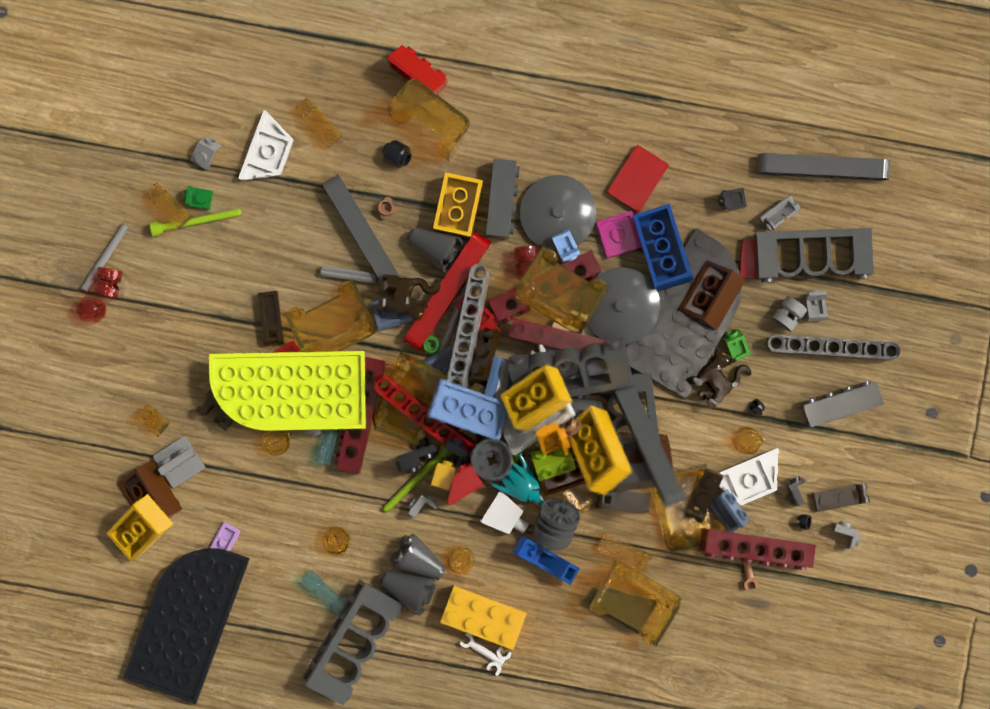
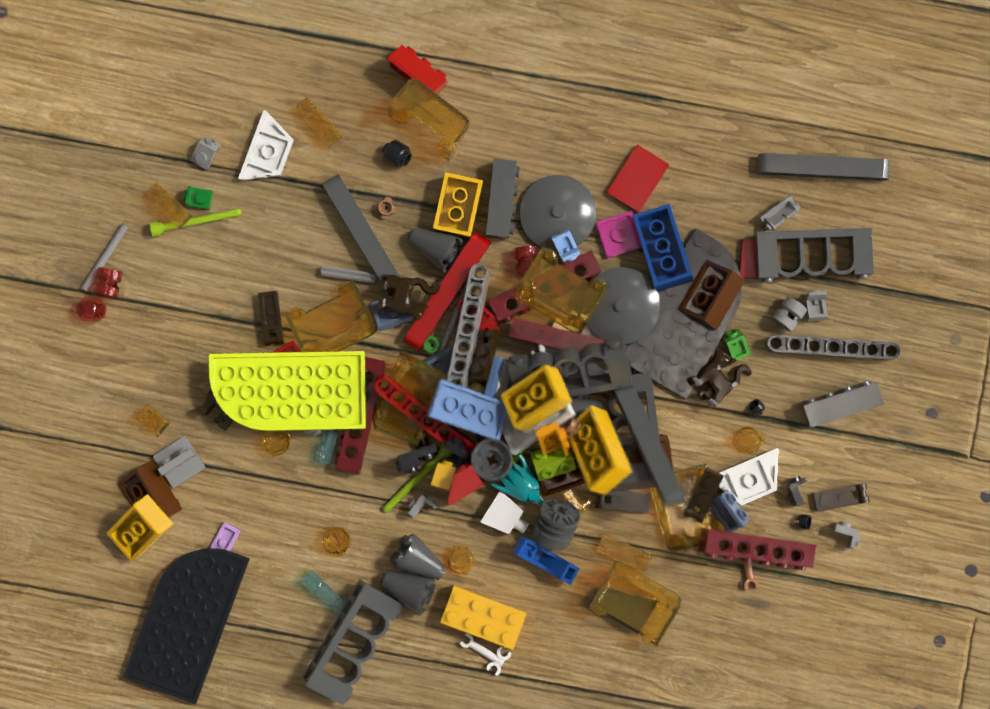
(732, 199): black bracket -> none

